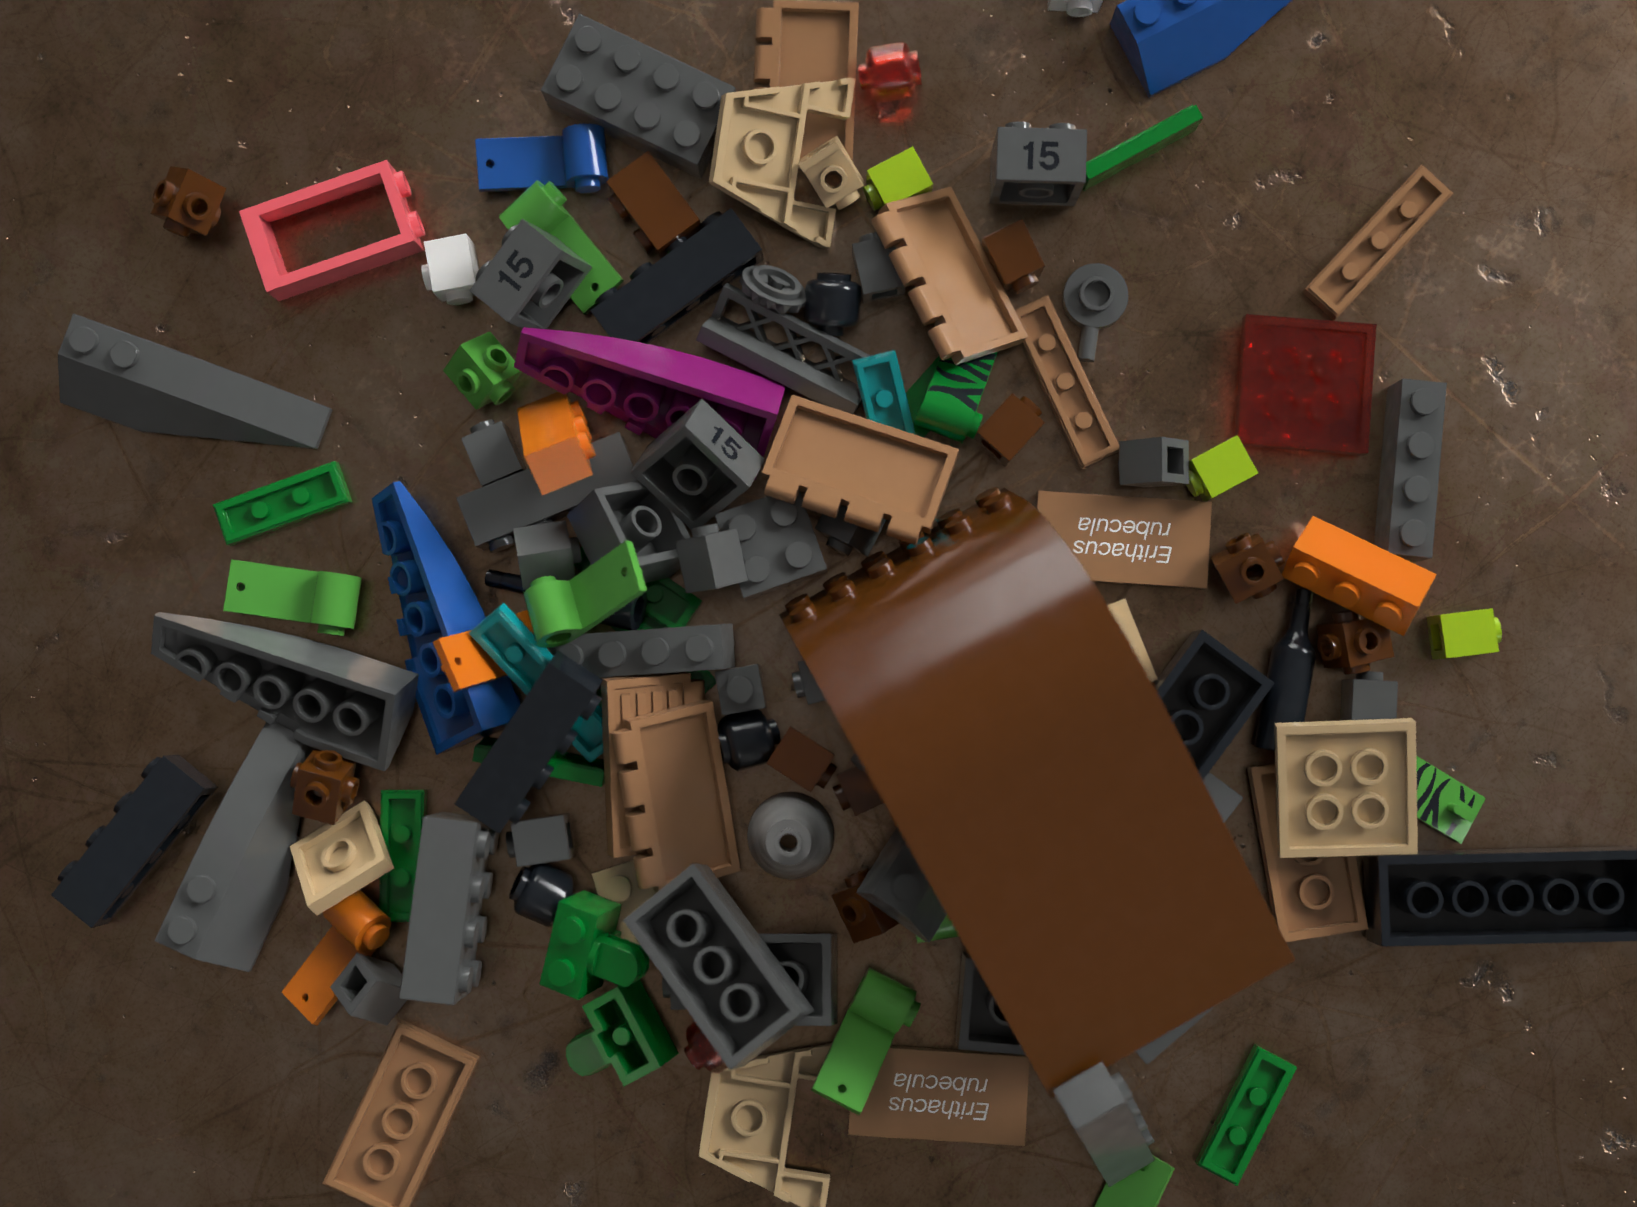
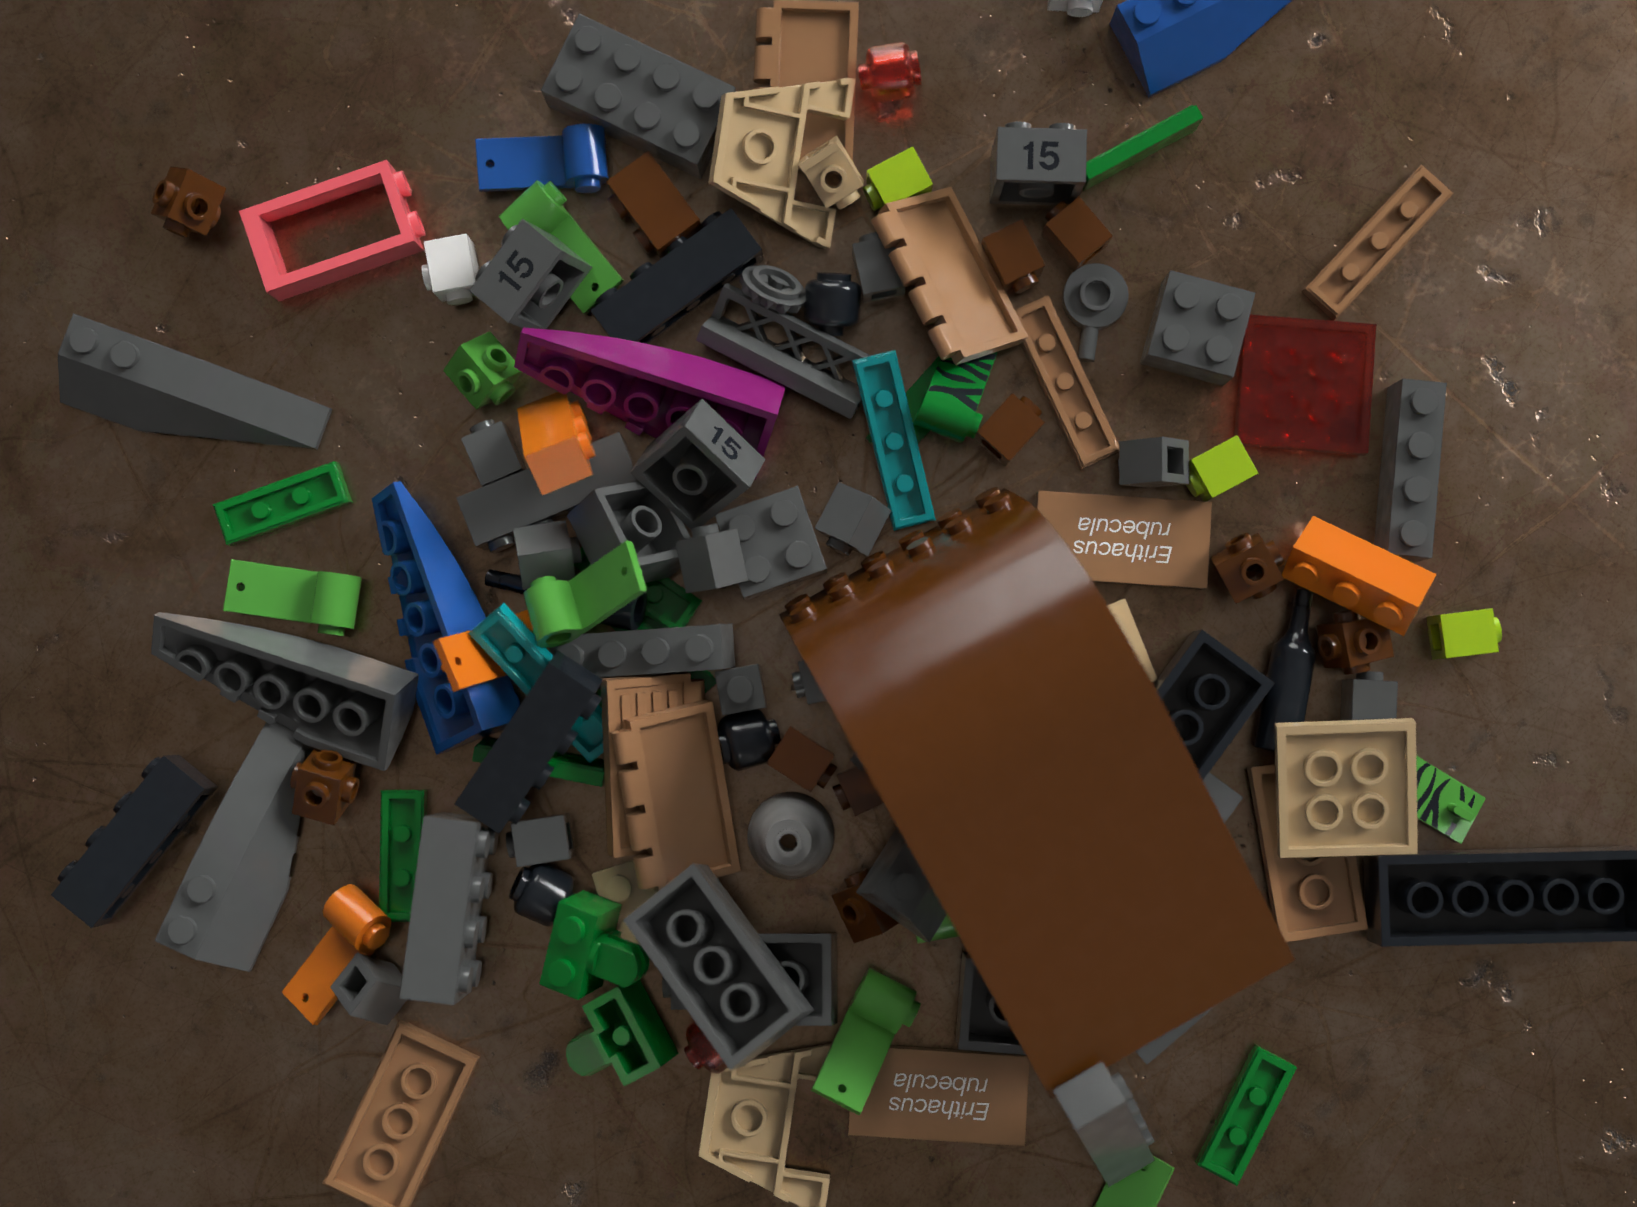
(341, 858): tan plate -> none
(859, 466): medium nougat hinge -> none
(1075, 233): none -> reddish brown brick
(1197, 328): none -> dark grey brick

